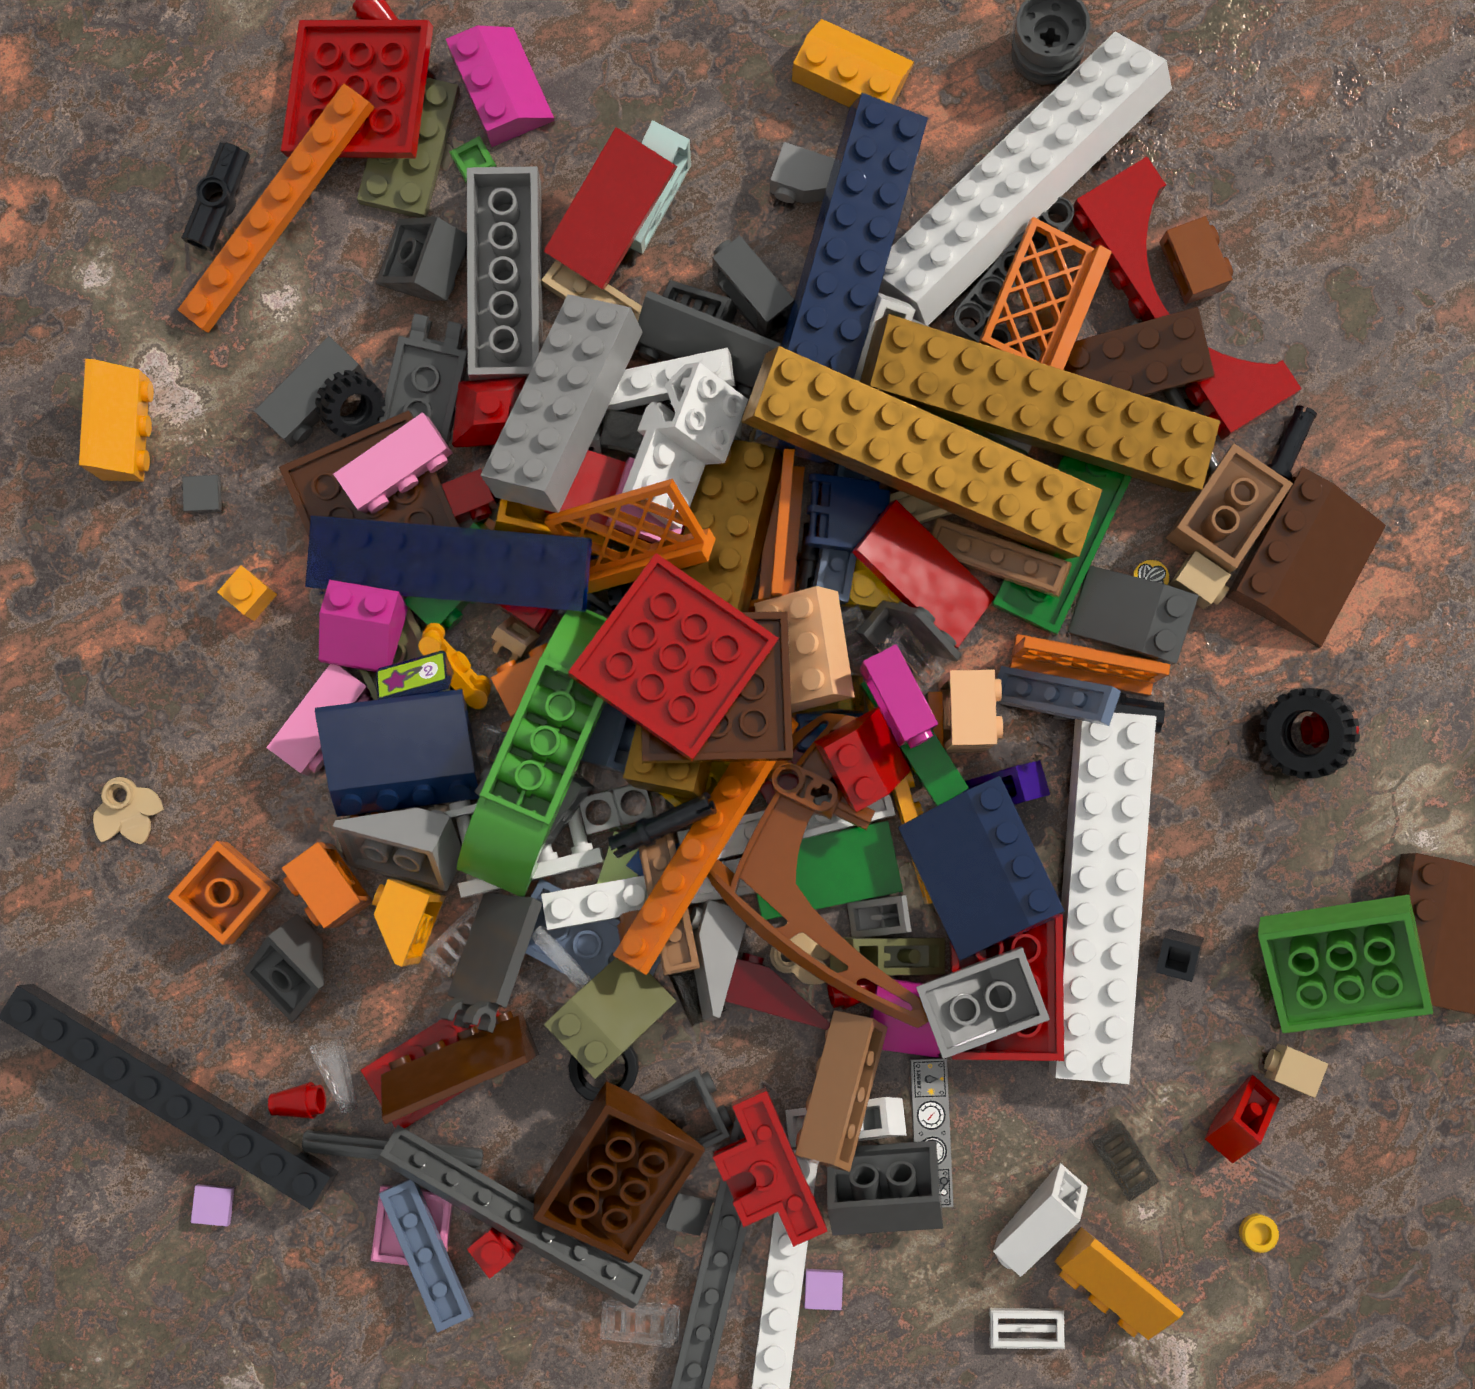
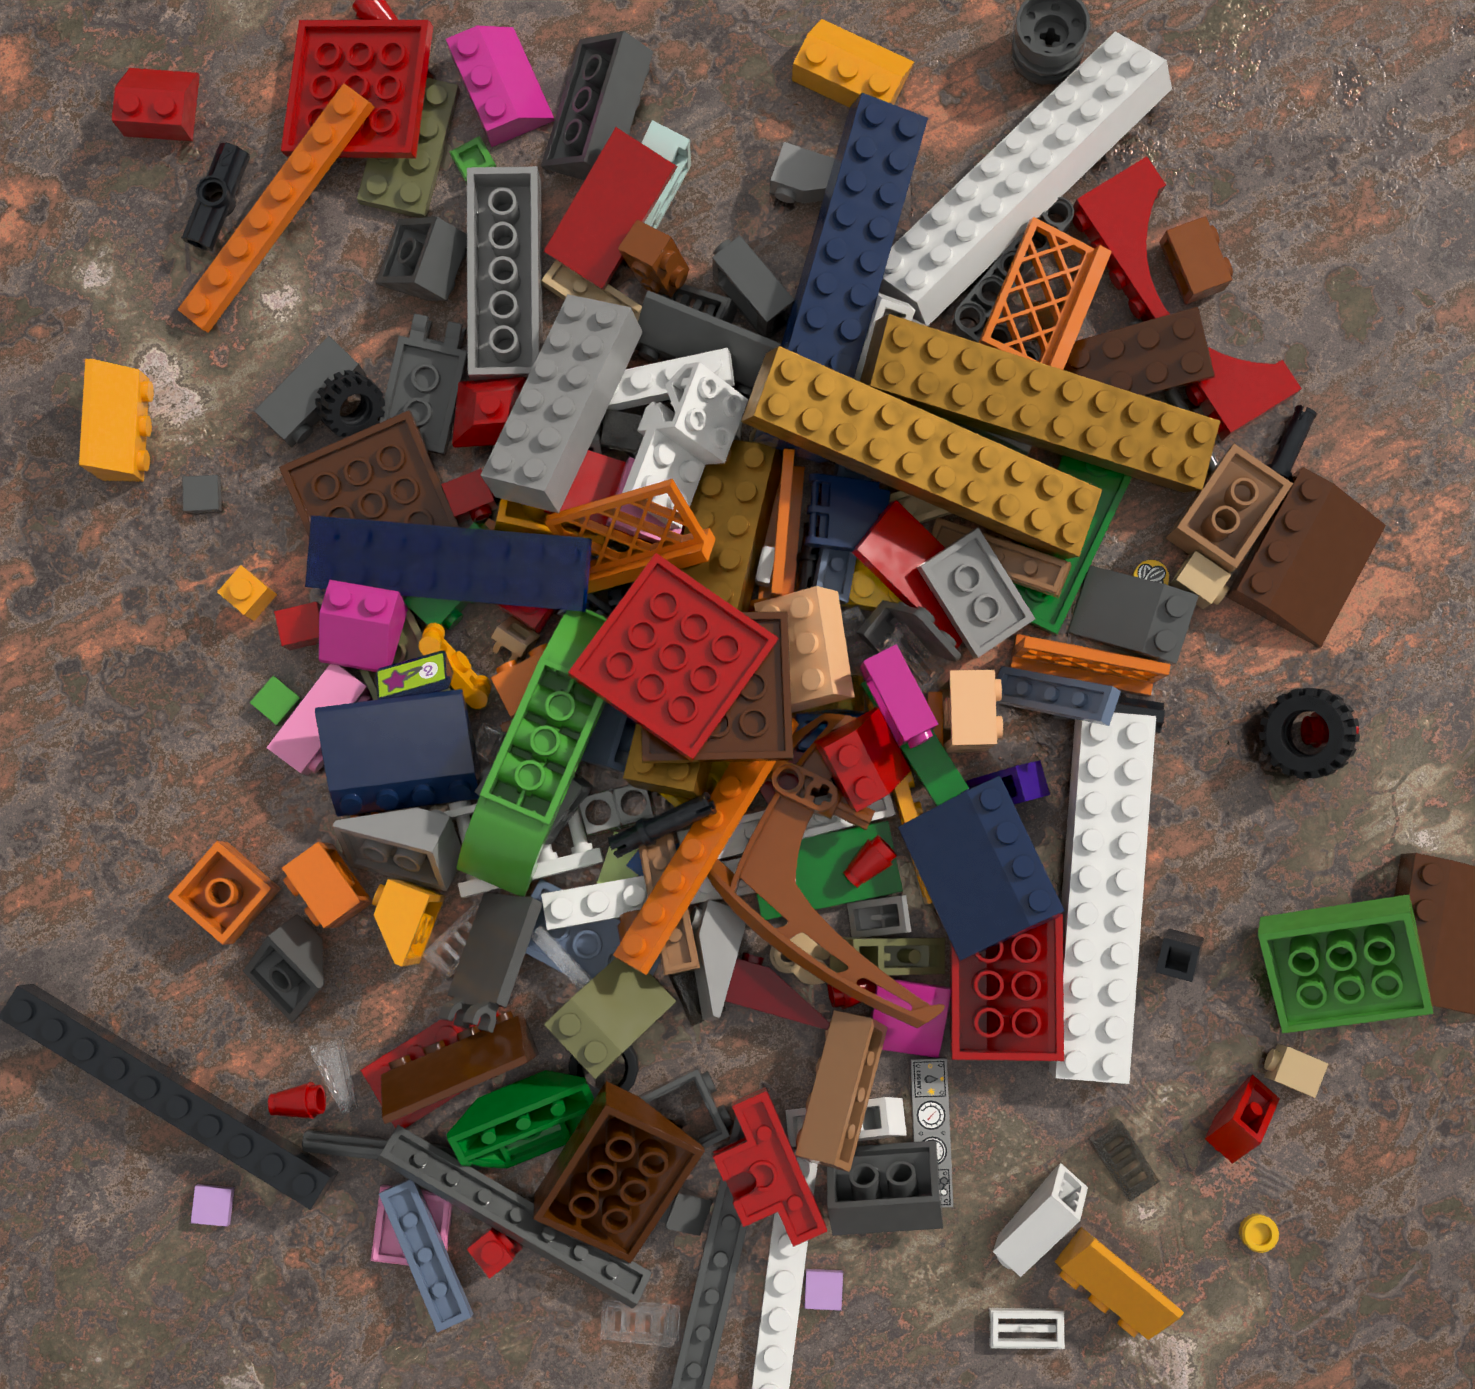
(128, 816): tan plate -> none
(156, 104): none -> red slope
(276, 700): none -> bright green tile
(298, 625): none -> red brick
(394, 464): bright pink brick -> none
(521, 1120): none -> green wedge
(597, 97): none -> dark grey slope
(654, 259): none -> dark orange brick
(765, 566): none -> white tile
(870, 861): none -> red cone
(976, 593): none -> light grey plate
(982, 1002): light grey slope -> none

